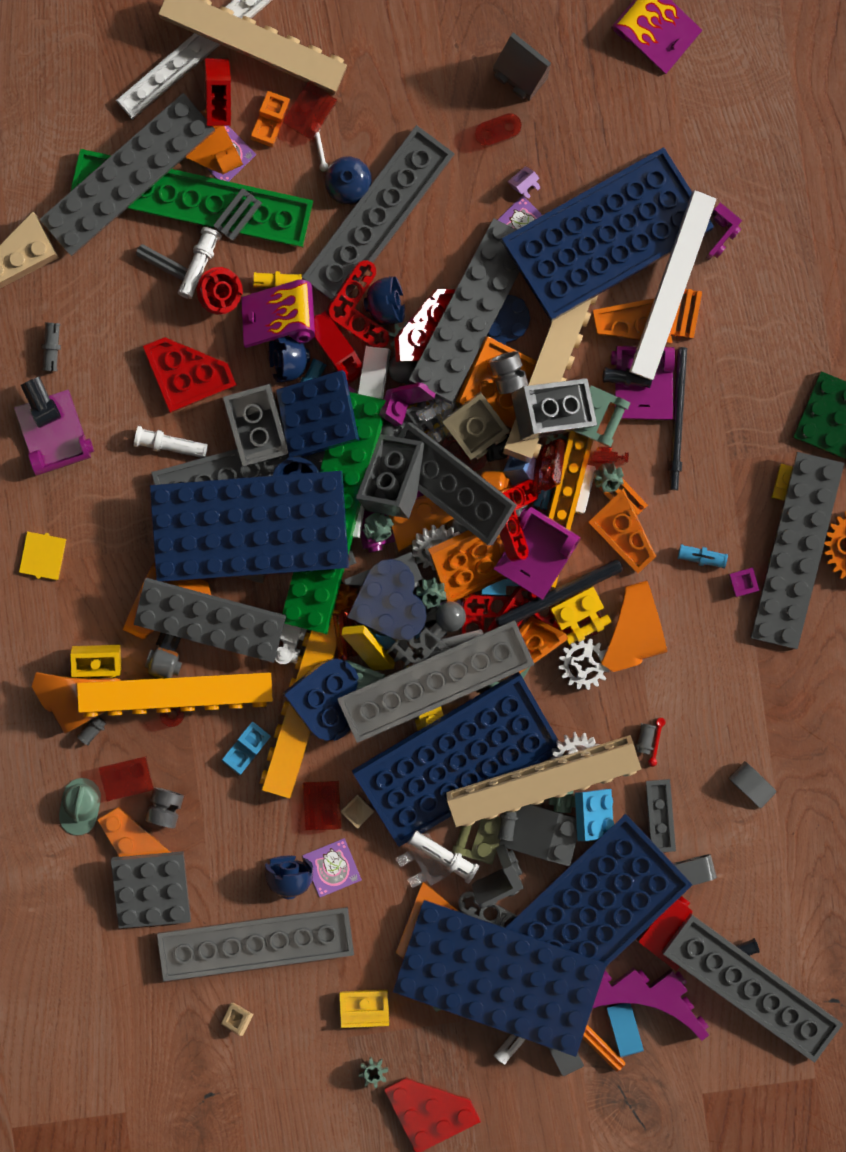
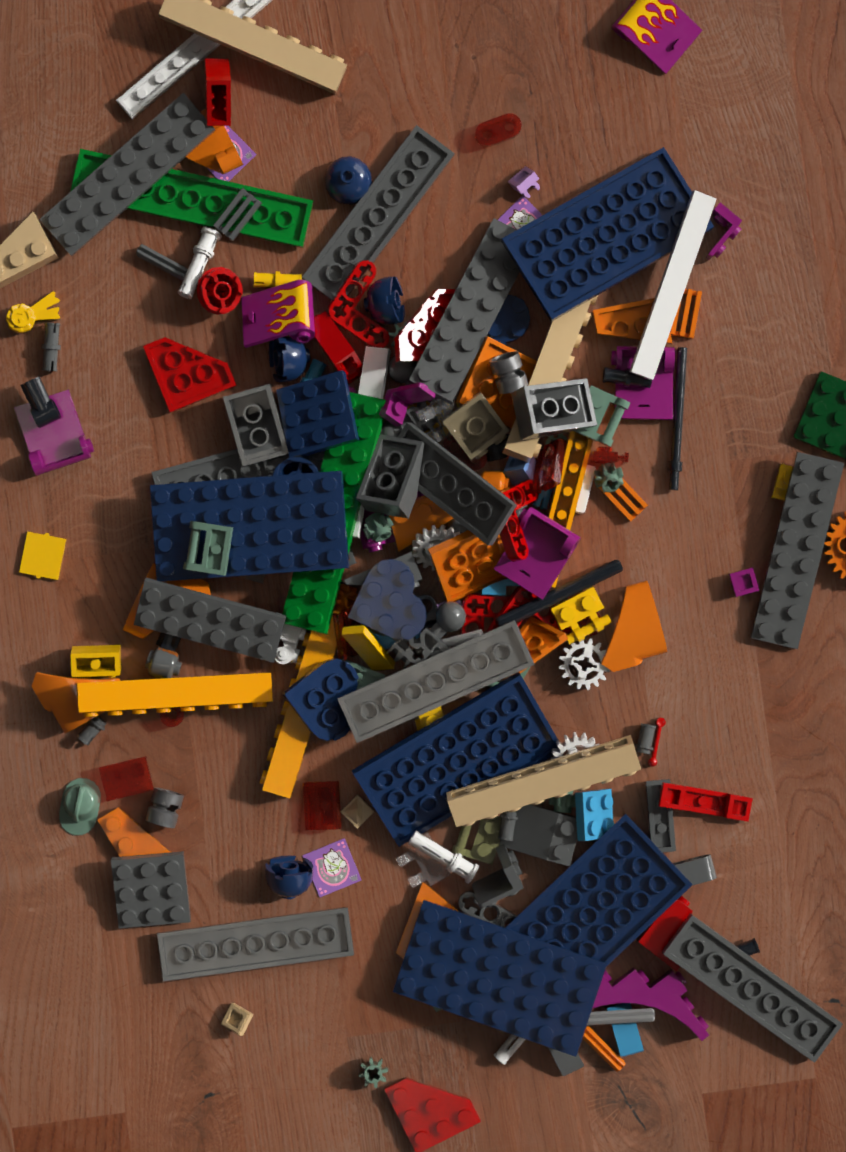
(22, 317): none -> yellow piece
(158, 441): white pin -> none
(215, 549): none -> sand green plate
(246, 748): dark azure slope -> none
(270, 119): orange slope -> none
(310, 111): clear red plate -> none
(323, 166): white hinge -> none
(364, 1008): yellow plate -> none
(431, 593): sand green gear -> none
(521, 67): dark grey slope -> none
(621, 1016): none -> light grey axle
(623, 531): orange wing -> none
(705, 801): none -> red slope
(718, 560): dark azure pin -> none
(752, 784): dark grey panel -> none

